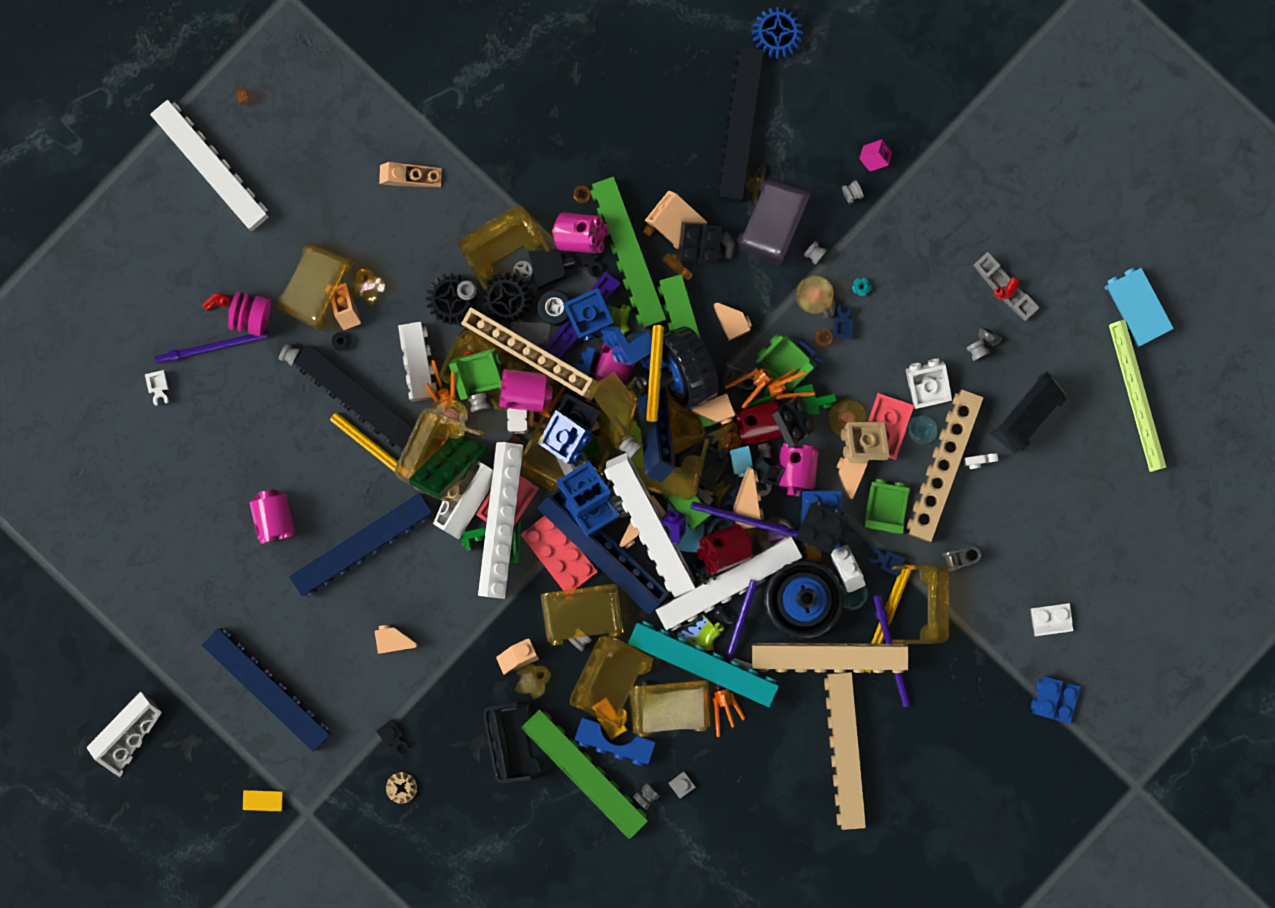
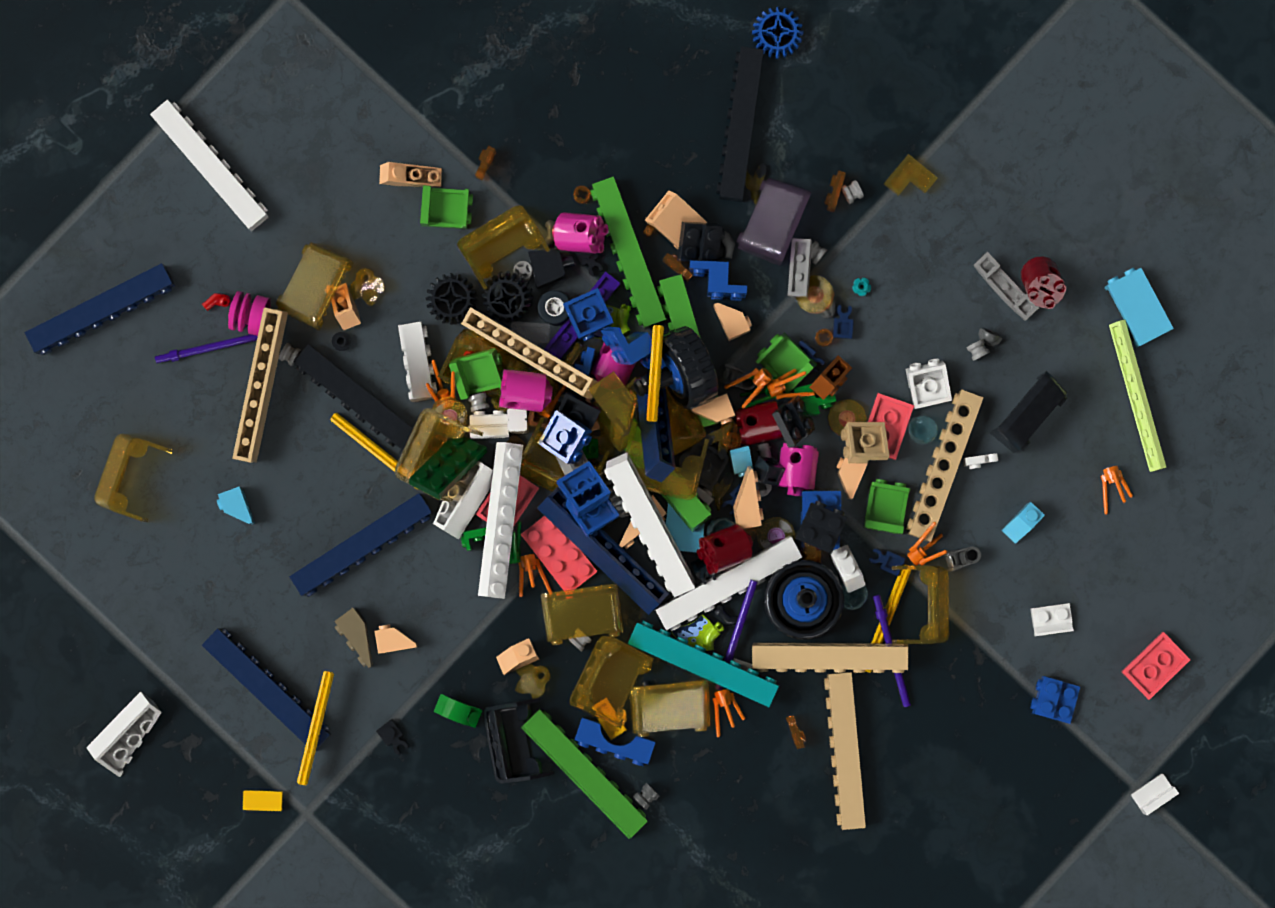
(100, 309): none -> dark blue brick
(107, 490): none -> clear yellow windscreen
(157, 384): white plate -> none
(235, 504): none -> medium azure slope
(242, 96): clear orange bush -> none
(260, 385): none -> tan brick
(272, 516): dark pink cylinder -> none
(315, 728): none -> yellow axle
(355, 630): none -> dark tan slope
(410, 786): tan gear -> none
(446, 208): none -> bright green panel
(457, 711): none -> green brick
(466, 290): light grey plate -> none
(486, 158): none -> clear orange plate
(492, 425): none -> white brick
(529, 564): none -> orange plant
(549, 239): none -> dark grey arm
(572, 356): none -> clear yellow tile
(631, 446): light grey wheel -> none
(677, 525): dark purple bracket -> none
(681, 784): light grey plate -> none
(717, 280): none -> blue bracket
(780, 529): dark purple bar -> none
(798, 737): none -> clear orange plate
(799, 268): none -> light grey panel
(832, 376): none -> dark orange brick
(836, 182): none -> clear orange plate
(875, 155): dark pink panel -> none
(910, 171): none -> clear yellow plate
(918, 554): none -> orange plant
(1007, 291): red arm -> none
(1023, 522): none -> medium azure slope
(1043, 282): none -> dark red cylinder
(1114, 475): none -> orange plant
(1154, 794): none -> white panel
(1155, 665): none -> coral plate

